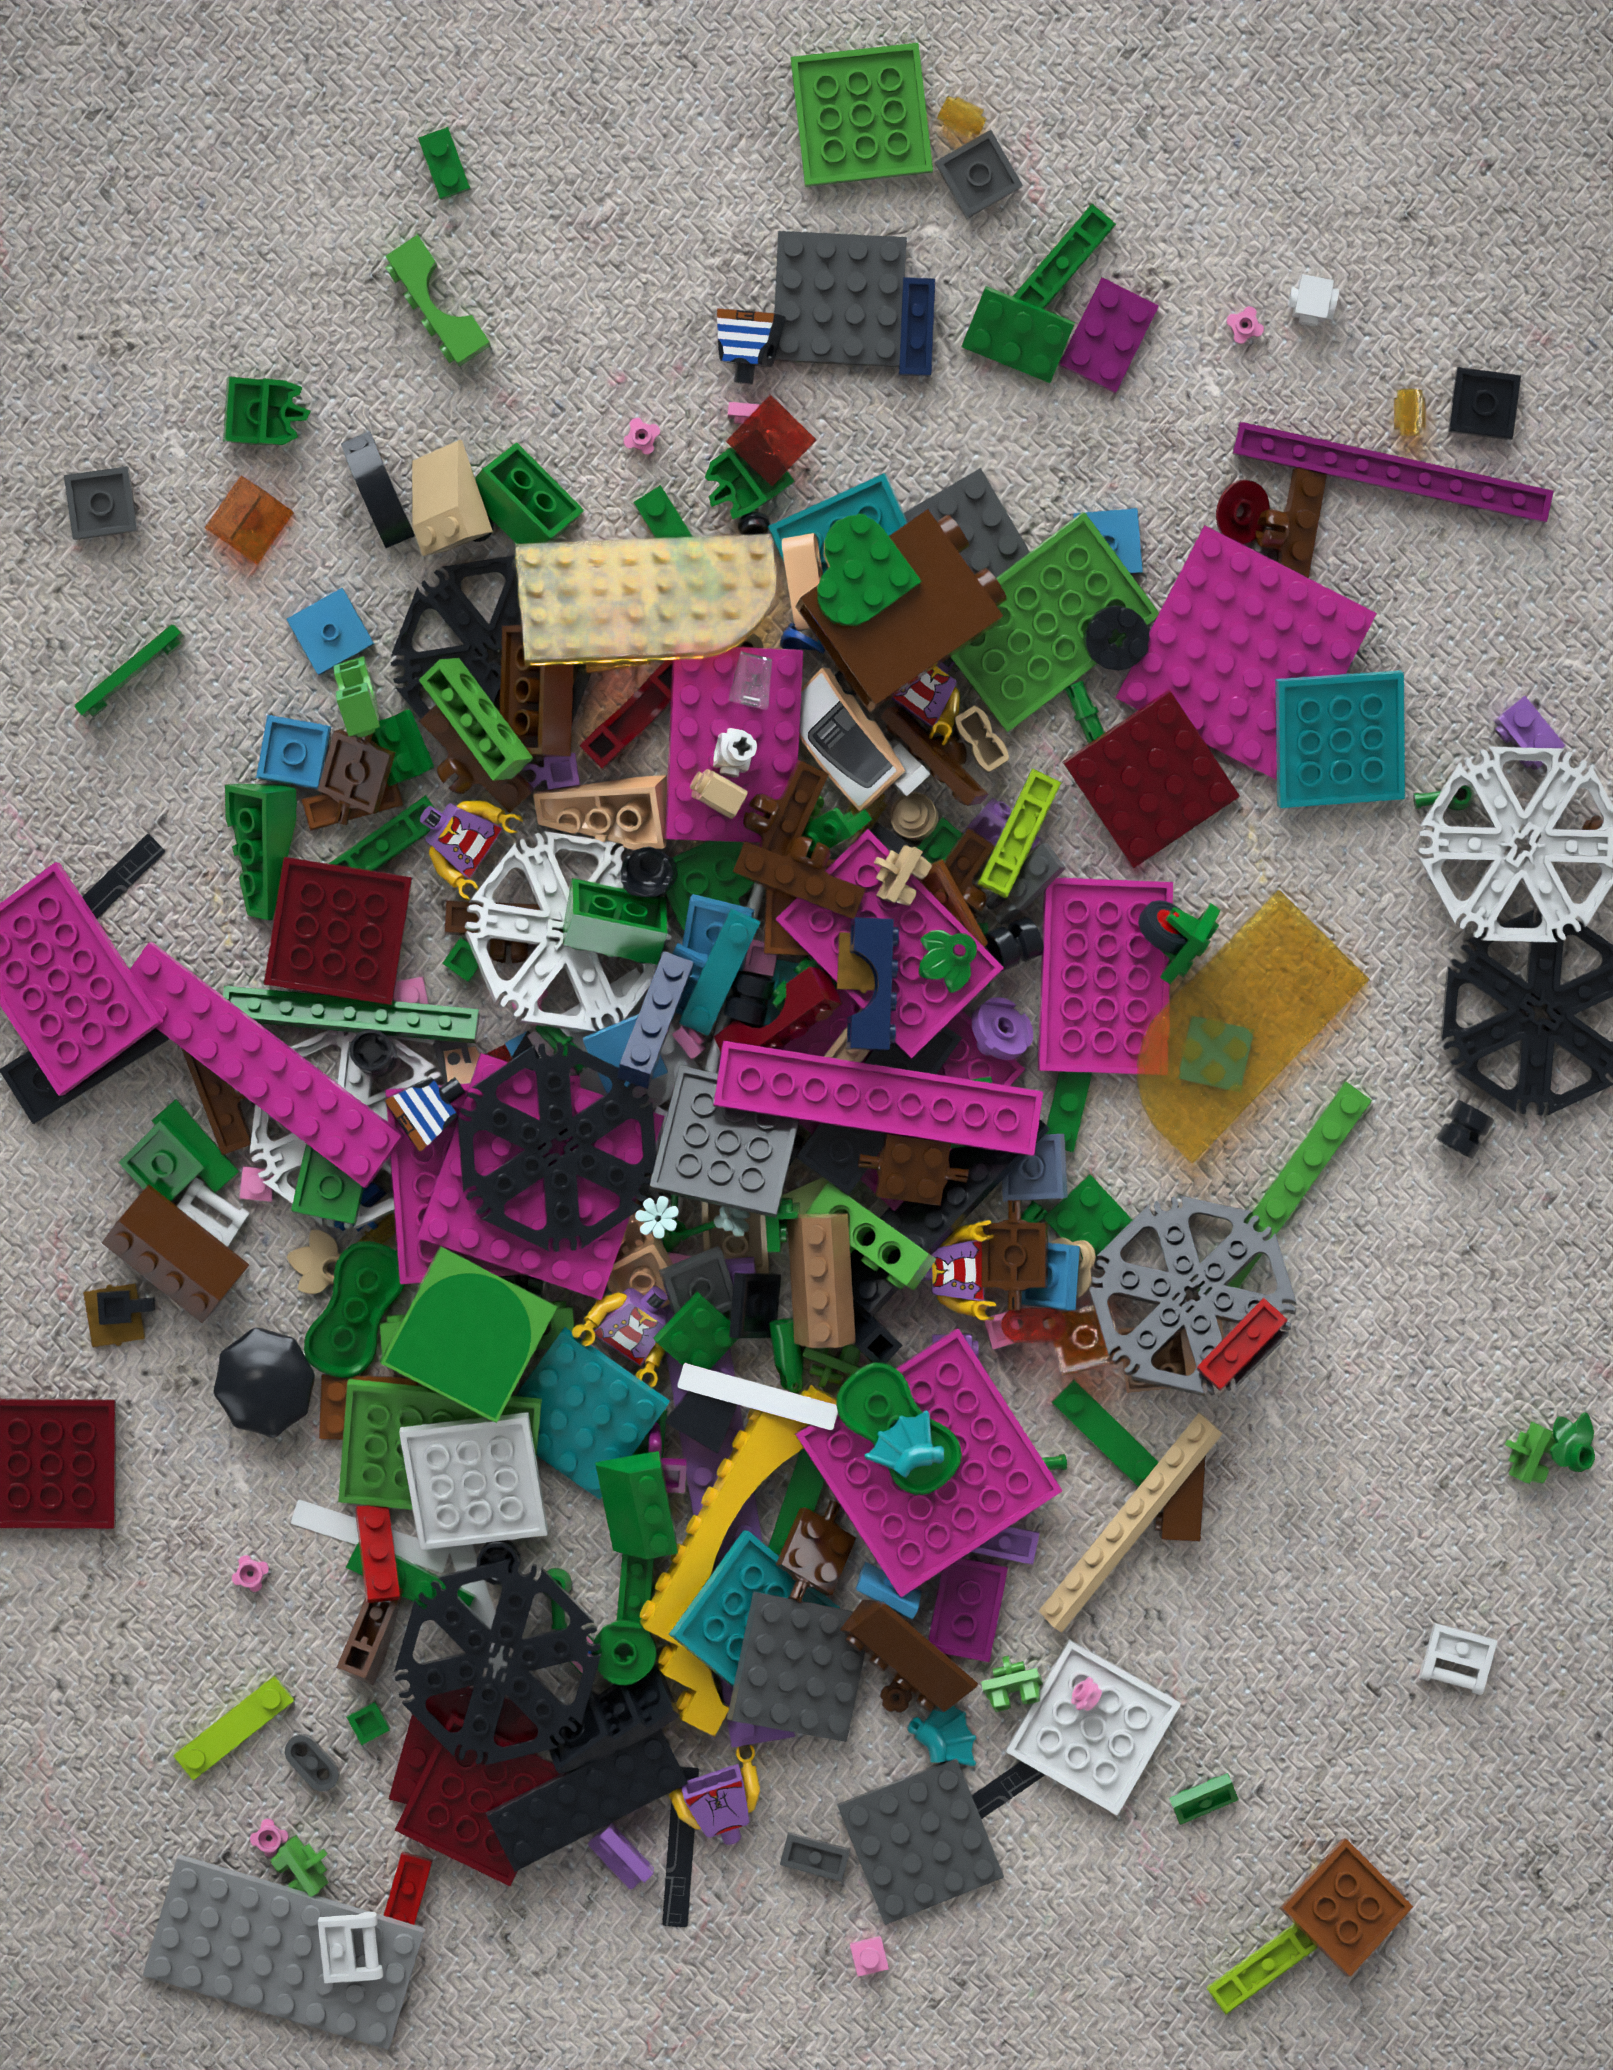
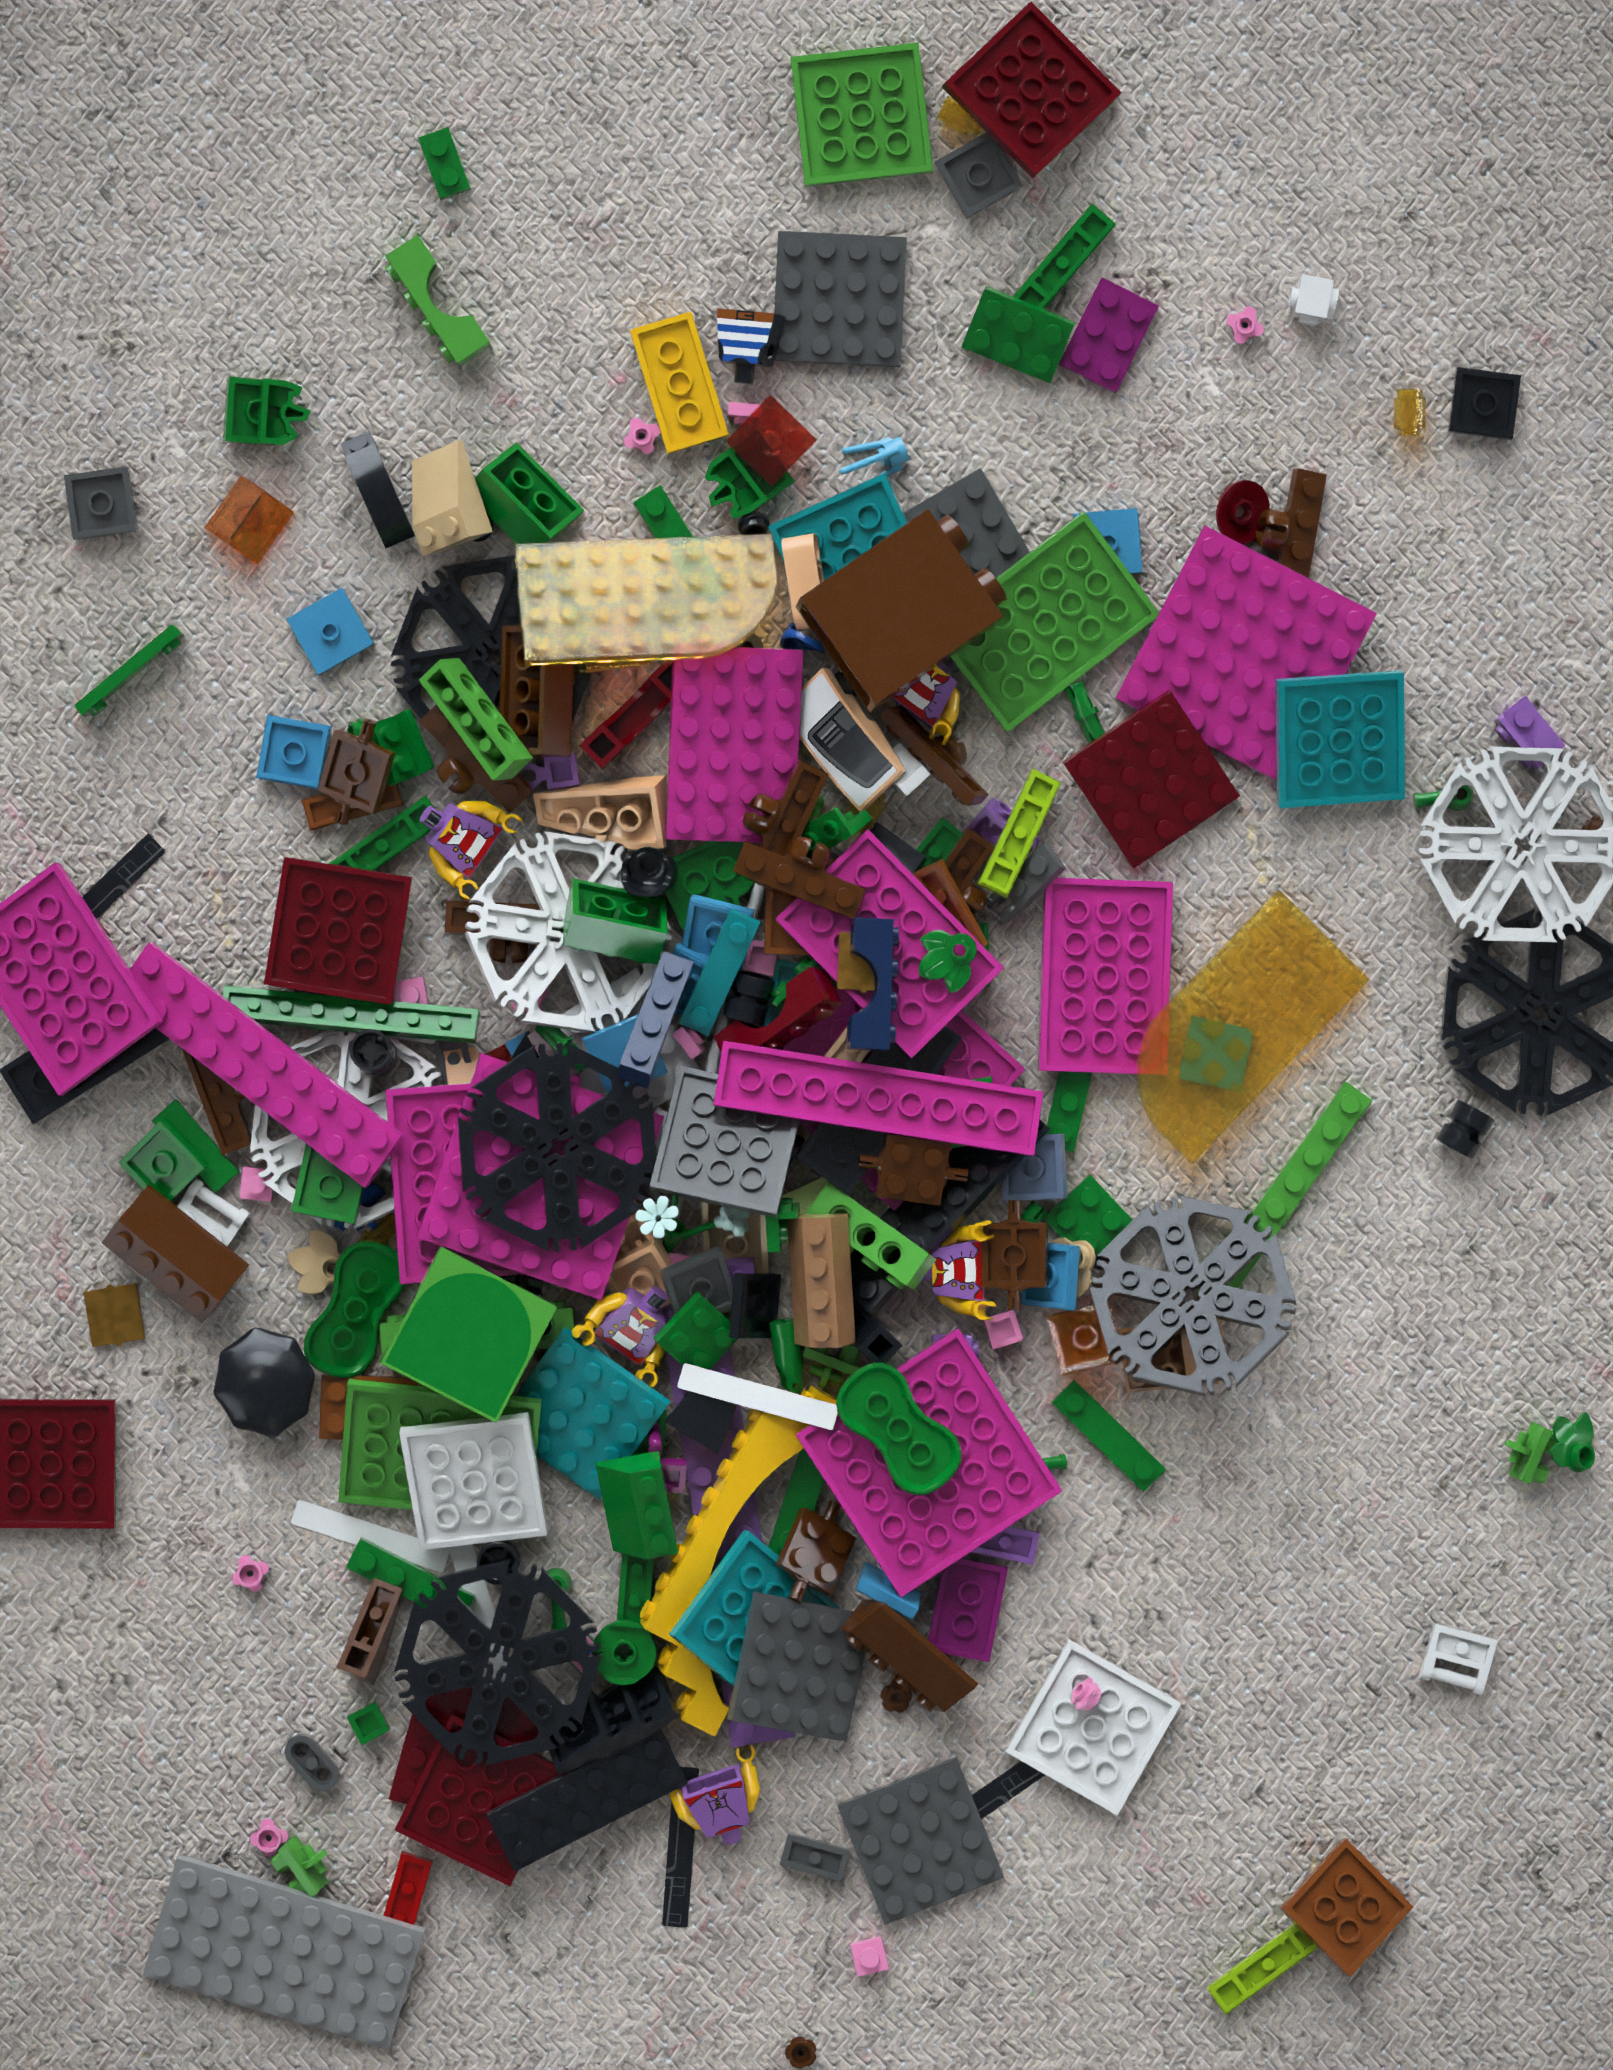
(117, 1306): black plate -> none
(234, 1727): lime plate -> none
(263, 830): green wedge -> none
(339, 1948): white plate -> none
(357, 697): bright green arch -> none
(377, 1553): red plate -> none
(425, 1109): torso -> none
(462, 960): green plate -> none
(621, 1856): medium lavender bracket -> none
(679, 382): none -> yellow plate
(718, 793): tan brick -> none
(734, 752): white connector -> none
(752, 681): clear slope -> none
(804, 2060): none -> reddish brown plate
(863, 572): green plate -> none
(891, 454): none -> medium azure plant
(896, 871): tan hips -> none
(907, 1445): teal arm -> none
(914, 816): tan plate -> none
(917, 326): dark blue plate -> none
(945, 1736): teal arm -> none
(976, 731): tan brick -> none
(989, 1036): medium lavender plate -> none
(1011, 1679): bright green hips -> none
(1017, 943): black wheel -> none
(1031, 90): none -> dark red plate
(1032, 1328): clear red plate -> none
(1130, 1522): tan plate -> none
(1133, 646): black plate -> none
(1177, 934): plate -> none
(1183, 1512): reddish brown slope -> none
(1203, 1798): green plate -> none
(1242, 1344): red plate -> none
(1393, 472): magenta plate -> none

